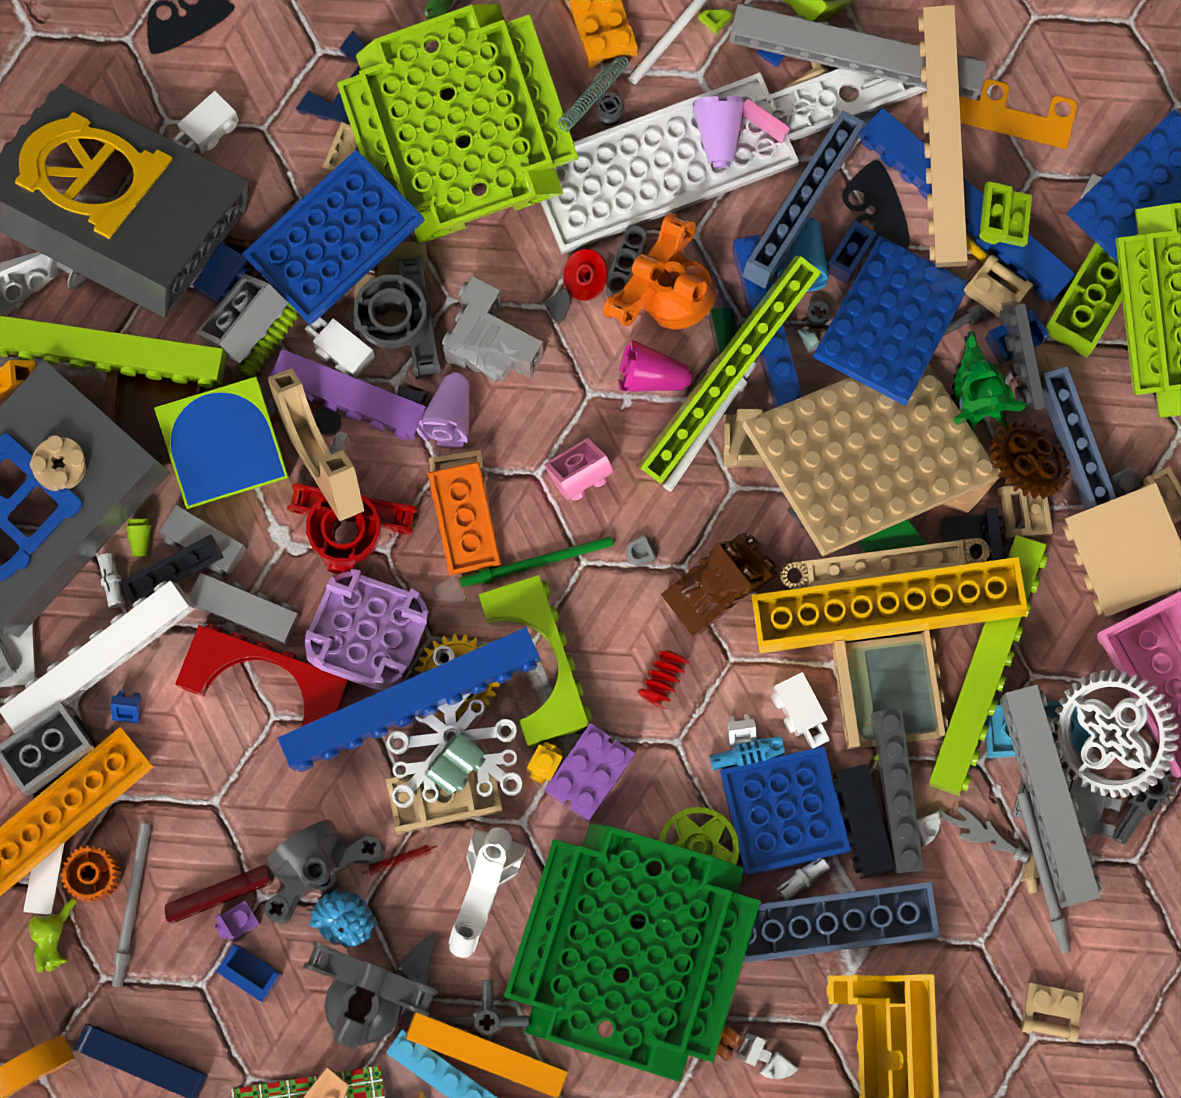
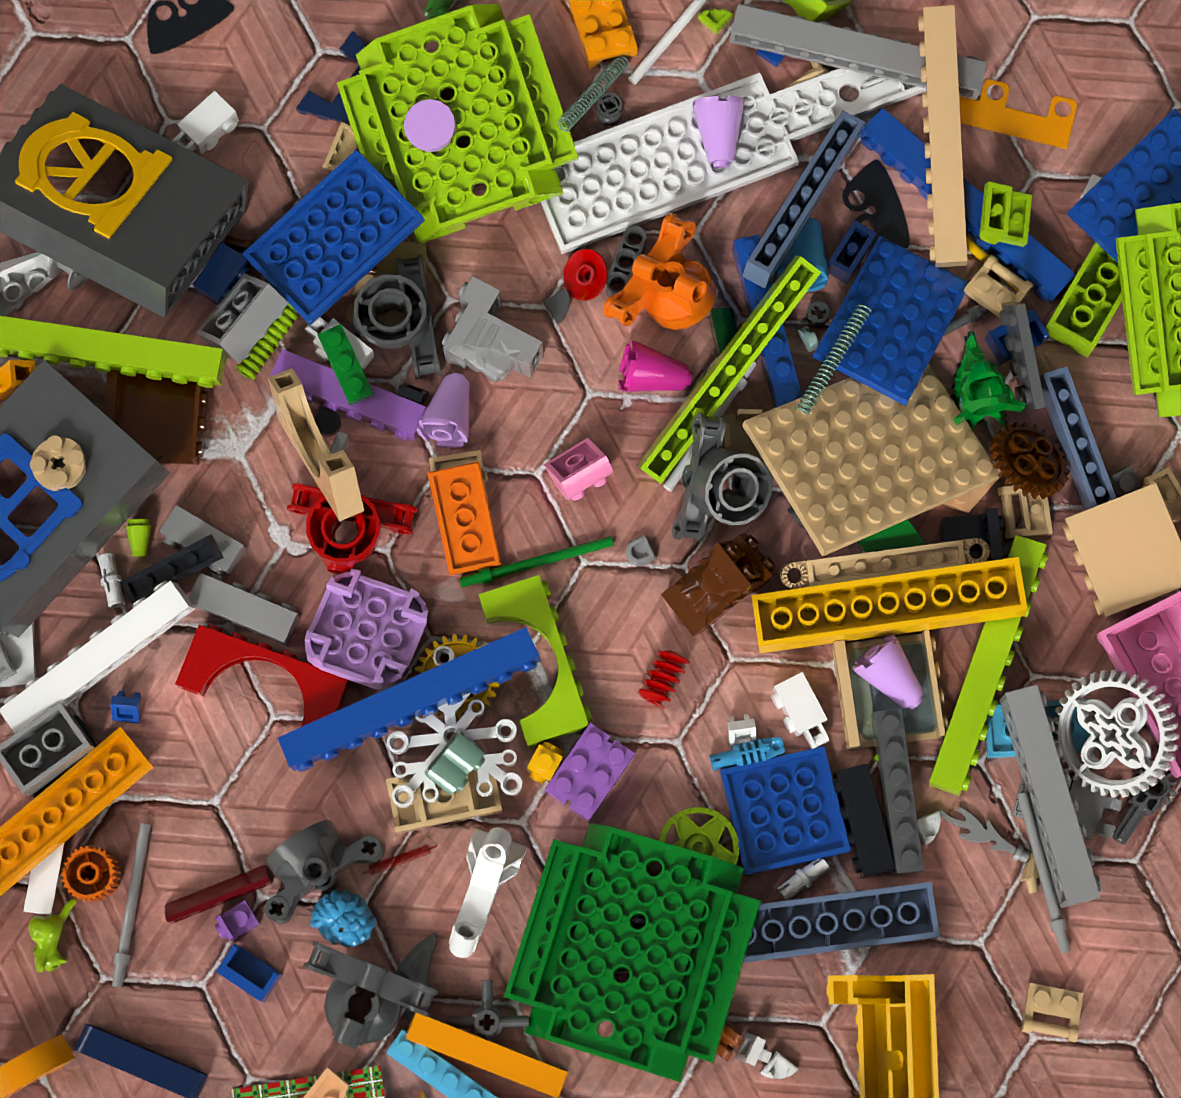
(221, 442): blue tile -> none
(345, 364): none -> green plate
(429, 125): none -> lavender tile
(705, 479): none -> dark grey piece
(765, 121): bright pink tile -> none
(846, 342): none -> sand green piece
(890, 673): none -> lavender cone

